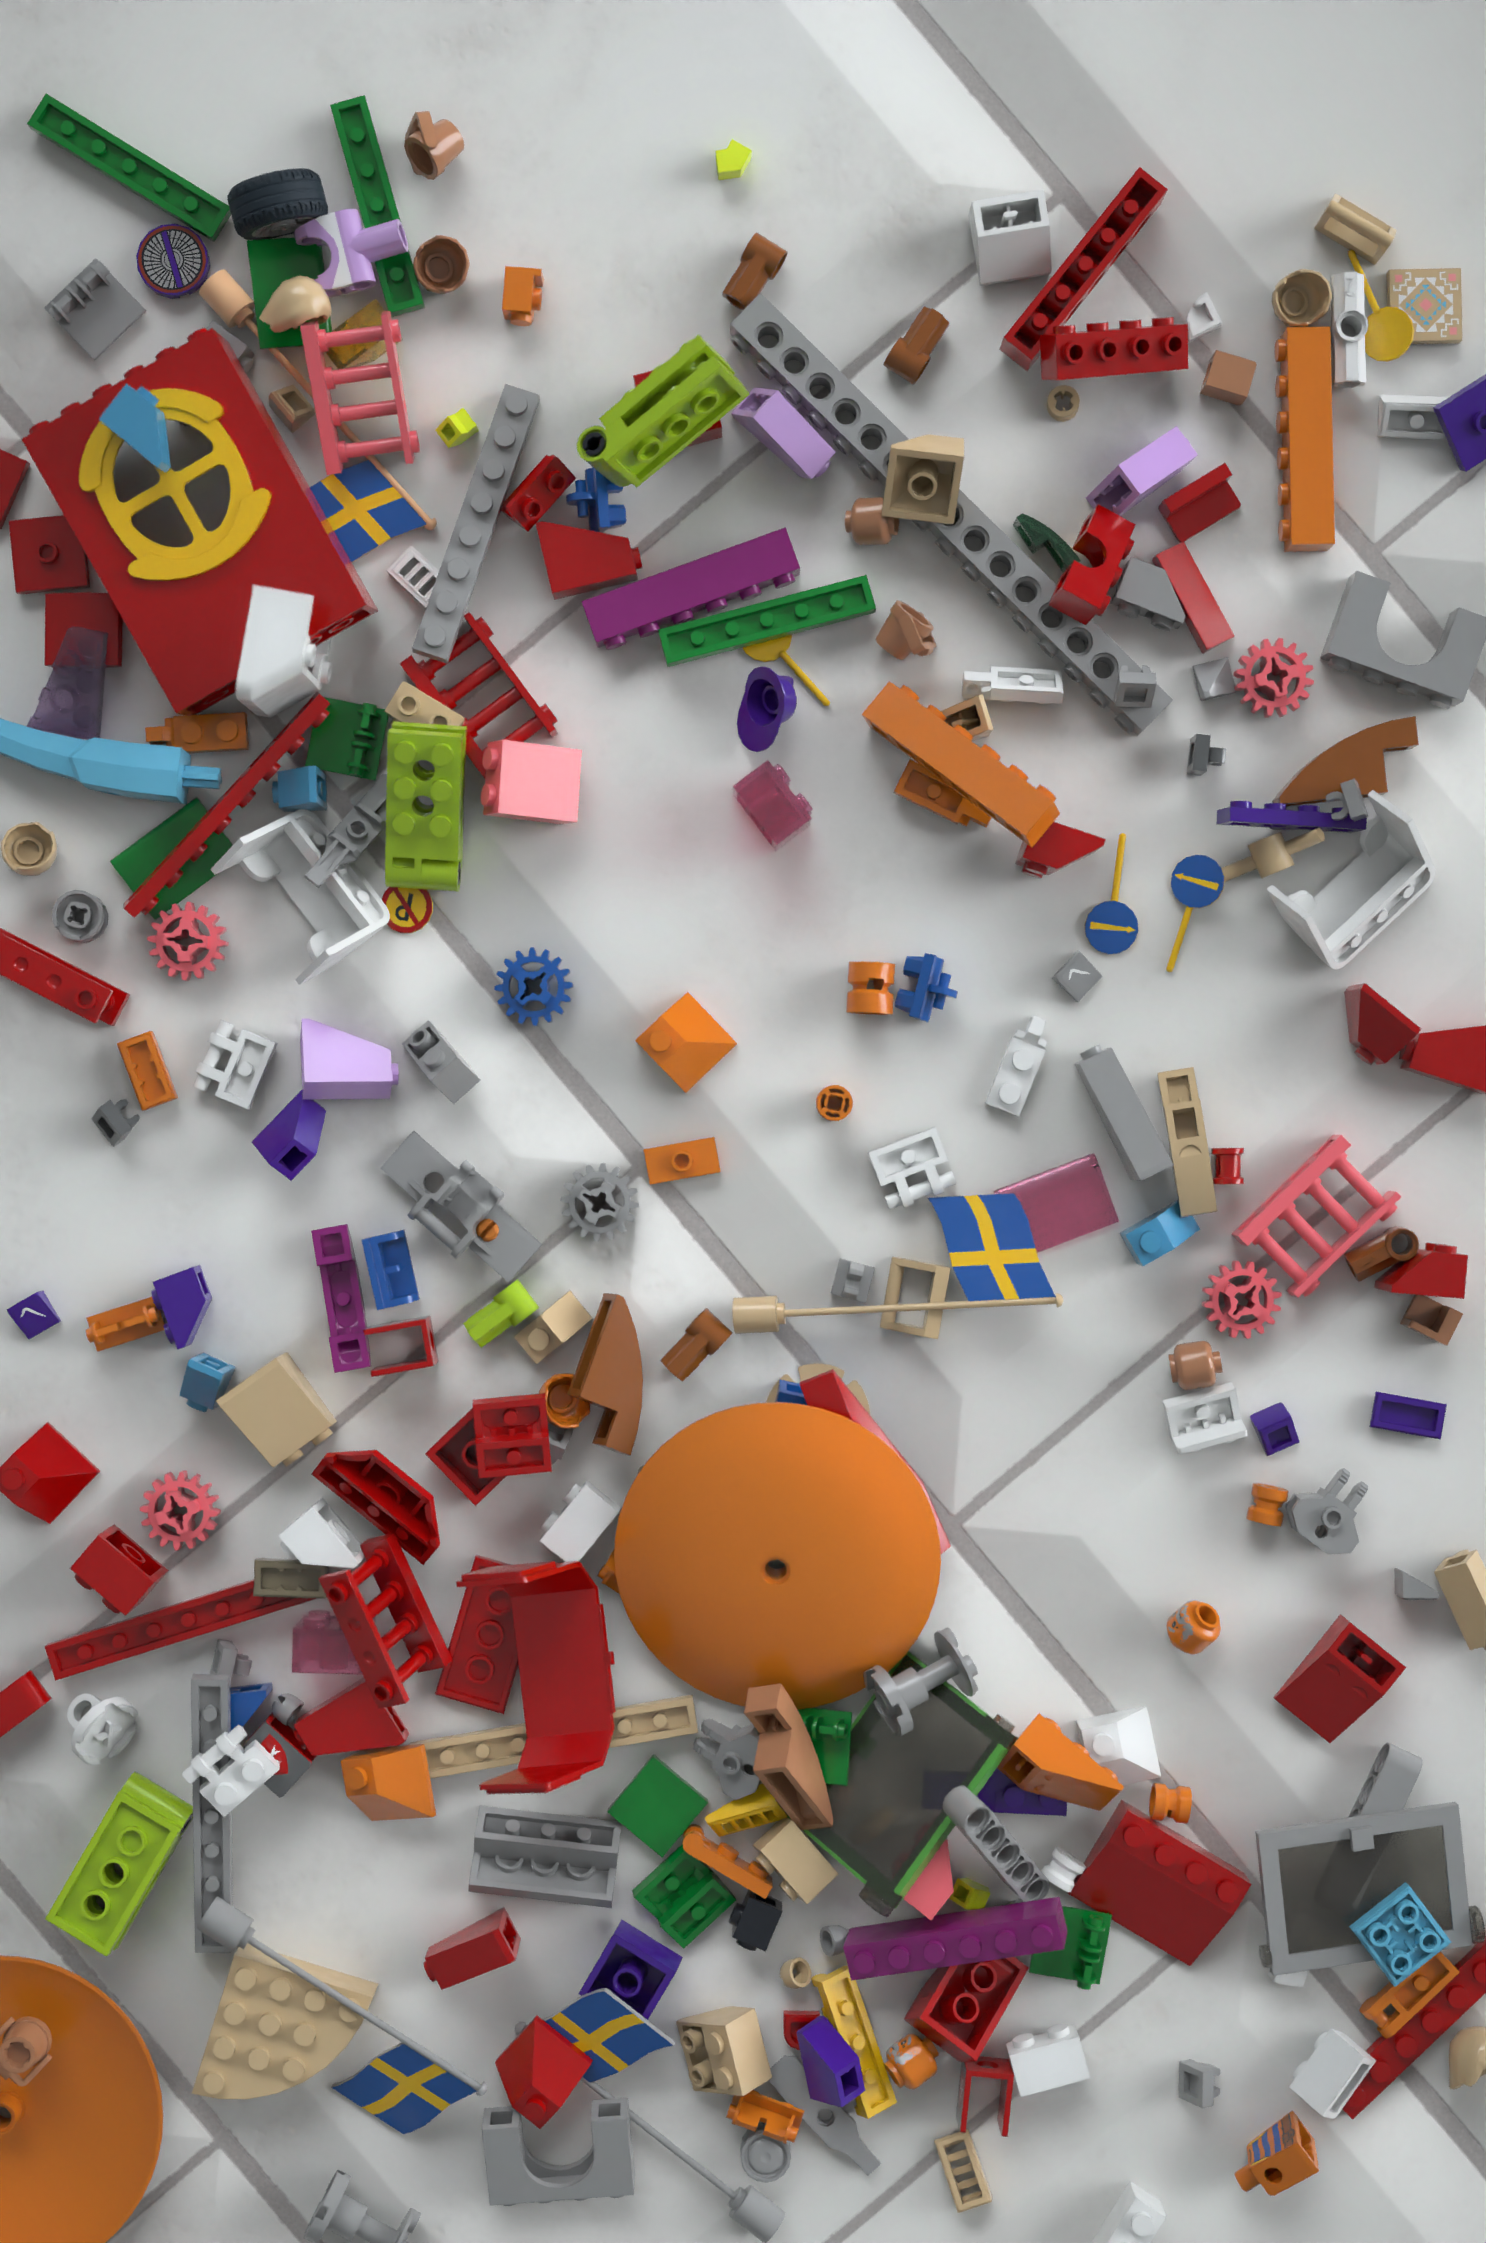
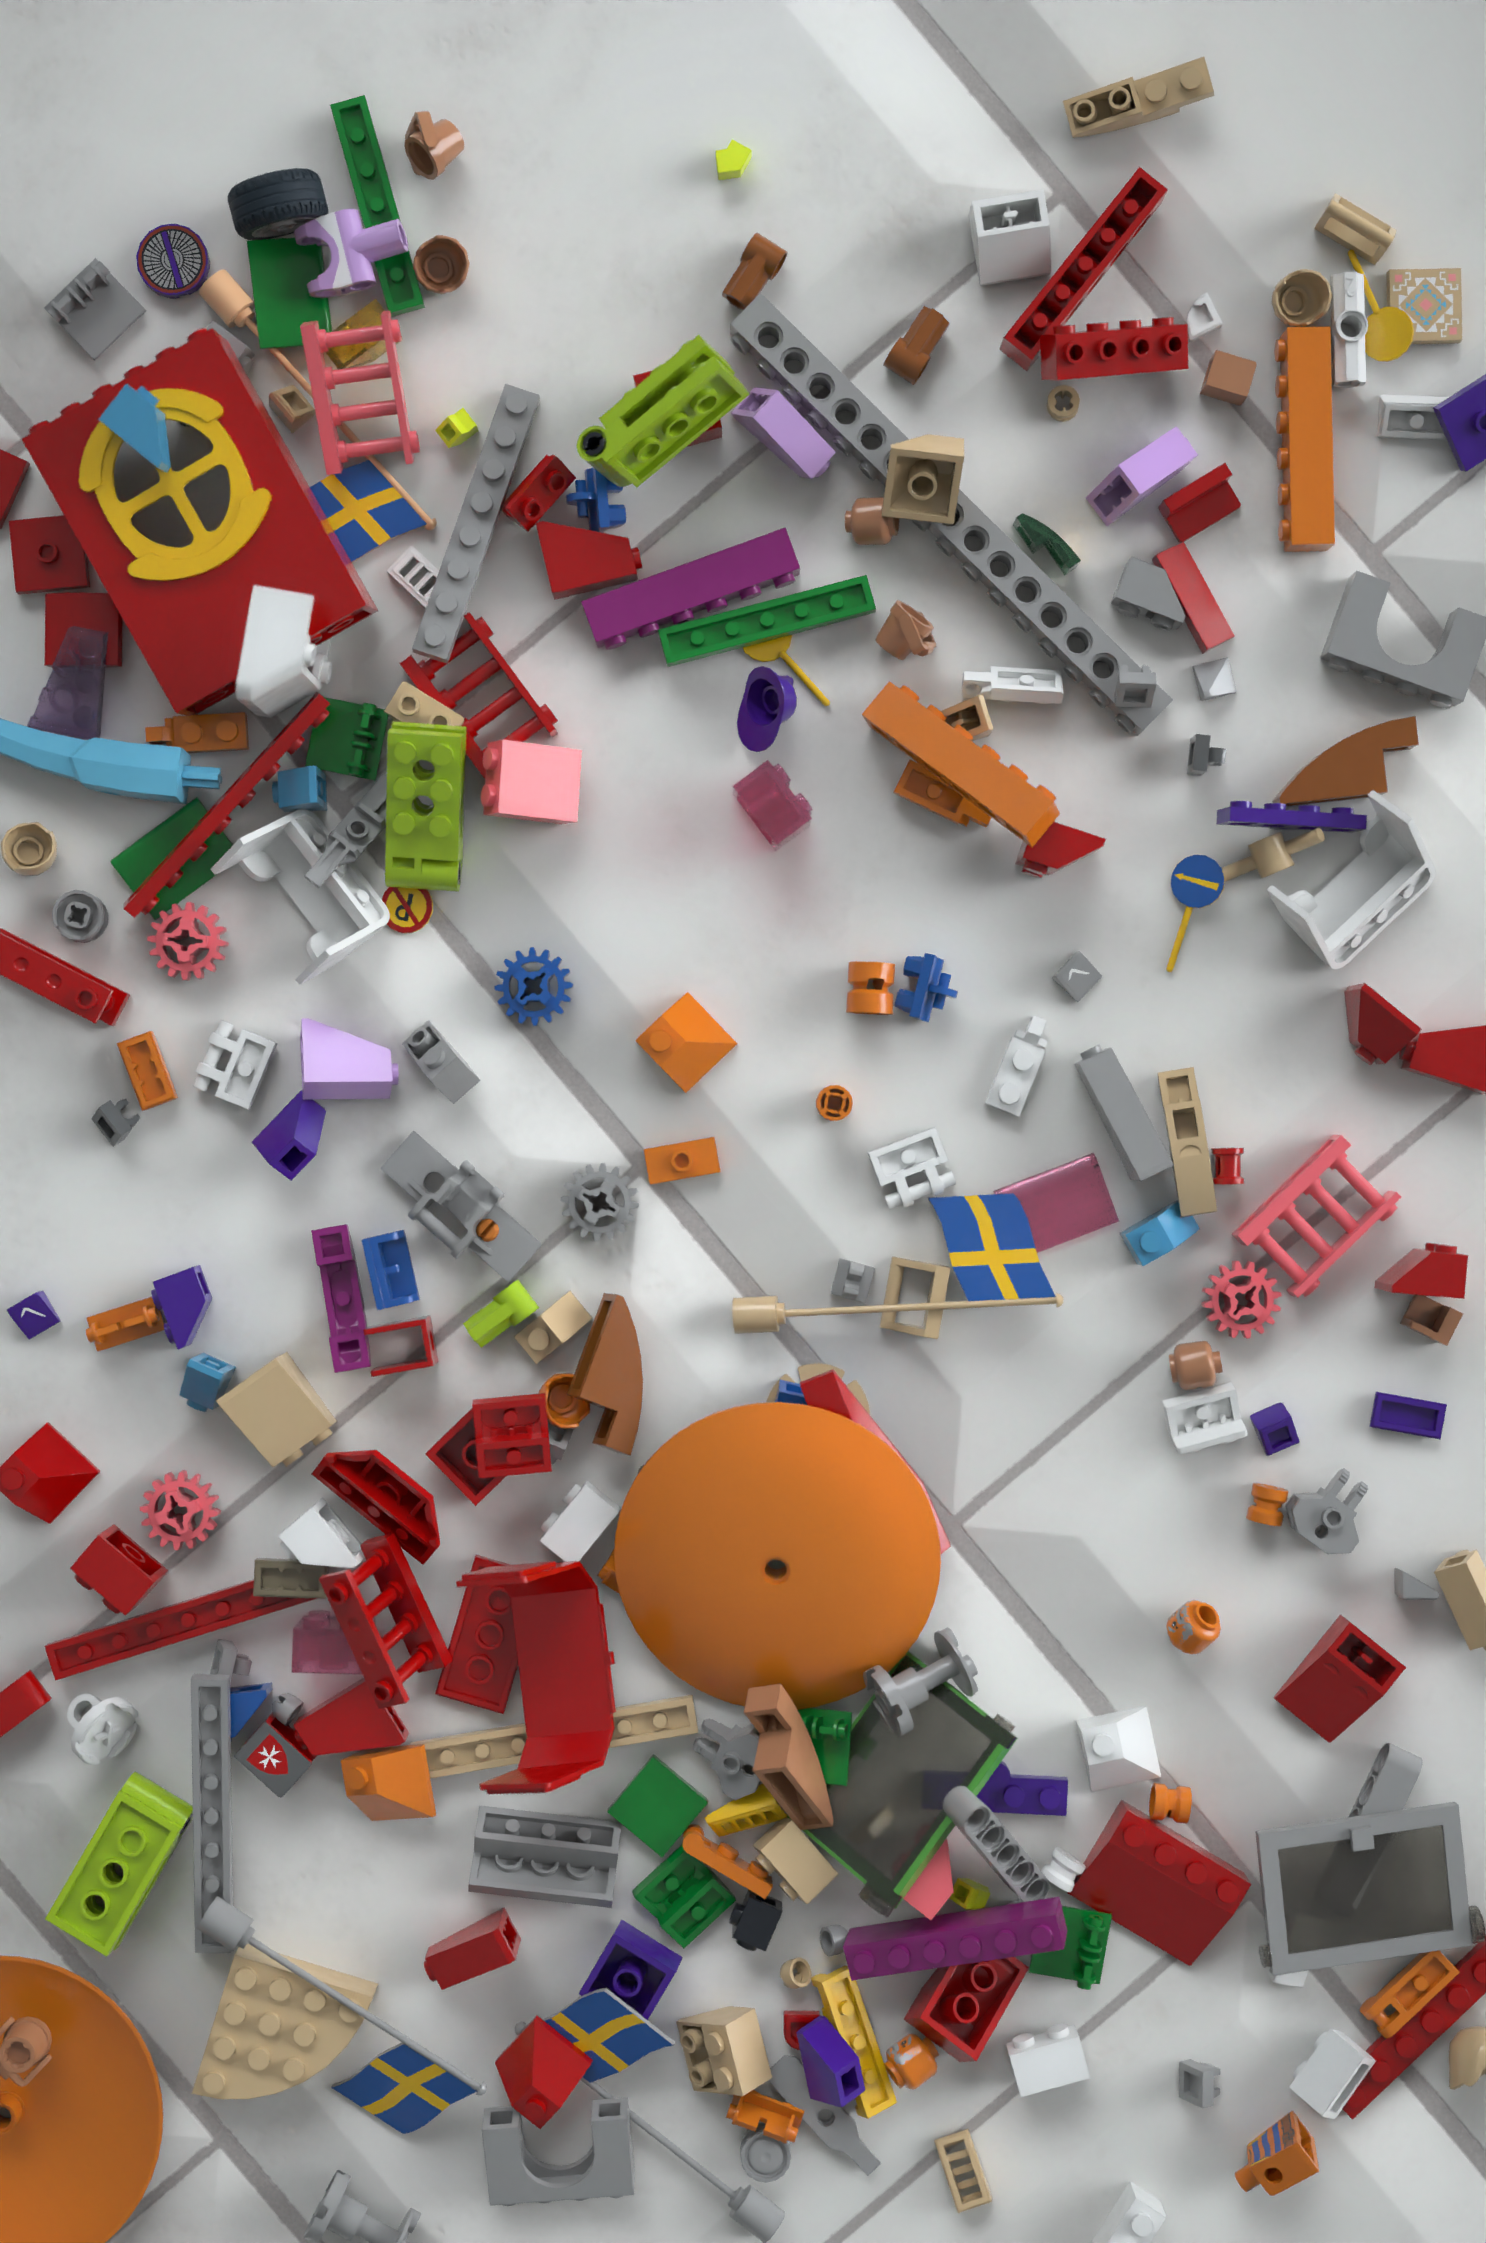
(129, 167): green plate -> none
(238, 1777): white plate -> none
(296, 302): tan hair -> none
(521, 294): orange brick -> none
(701, 1338): dark orange piece -> none
(1001, 2070): red piece -> none
(1057, 1768): orange slope -> none
(1104, 542): red arch -> none
(1112, 925): blue piece -> none
(1138, 101): none -> tan slope
(1277, 691): coral gear -> none
(1352, 801): light grey tile -> none
(1378, 1254): dark orange piece -> none
(1400, 1934): medium azure tile -> none

